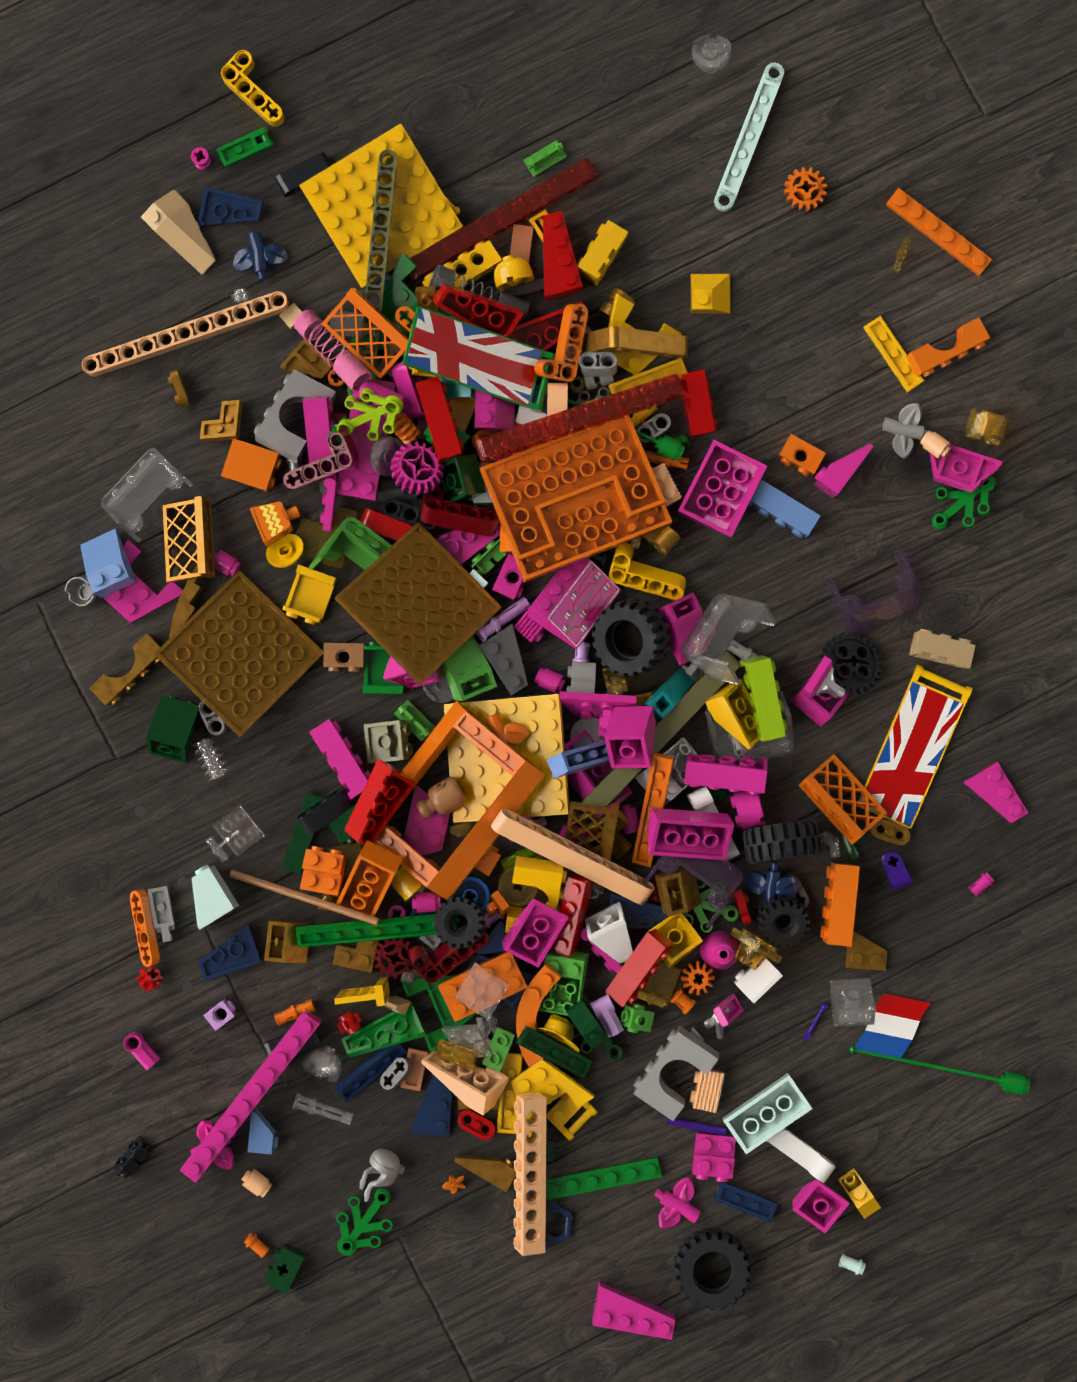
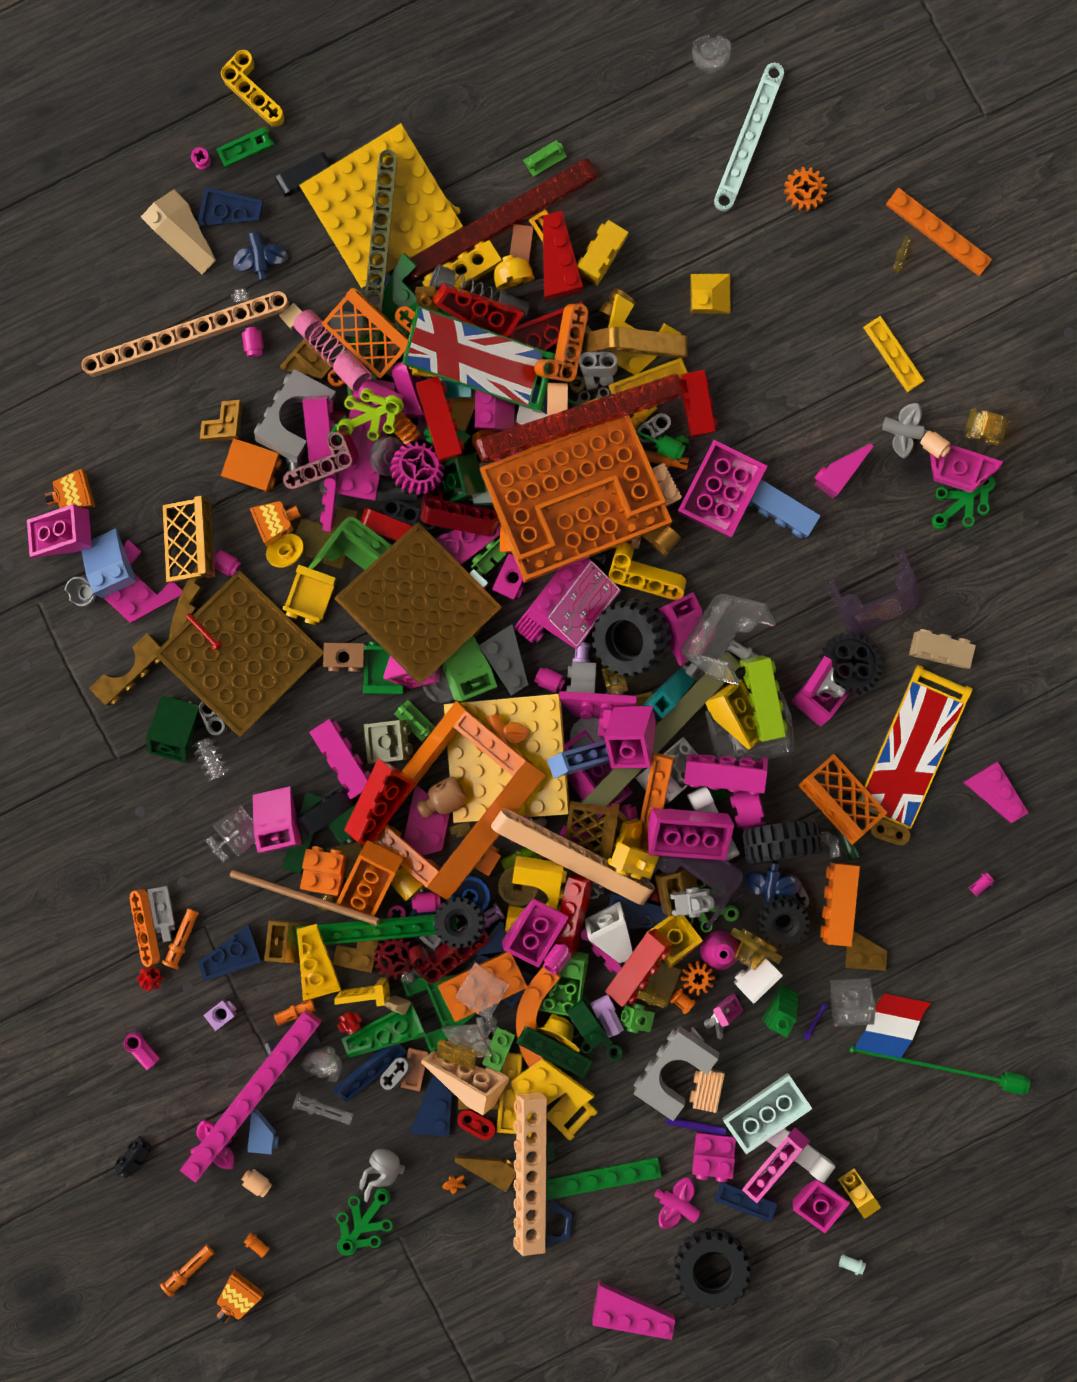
(59, 532): none -> dark pink slope
(71, 490): none -> orange torso
(140, 489): clear windscreen -> none
(176, 381): pearl gold plate -> none
(179, 1278): none -> orange pin
(190, 916): none -> orange pin
(211, 896): light aqua slope -> none
(216, 645): none -> red piece
(238, 1297): none -> orange torso
(253, 342): none -> dark pink brick
(275, 820): none -> dark pink slope
(281, 1279): dark green brick -> none
(316, 968): none -> yellow wing
(495, 623): lavender pin -> none
(497, 904): orange tile -> none
(557, 958): none -> dark pink brick
(630, 834): none -> yellow wing
(634, 861): none -> yellow brick
(692, 902): none -> light grey hinge
(741, 901): red plate -> none
(776, 1165): none -> dark pink brick
(782, 1011): none -> green slope
(813, 455): orange brick -> none
(896, 873): dark purple piece -> none
(968, 337): orange arch -> none

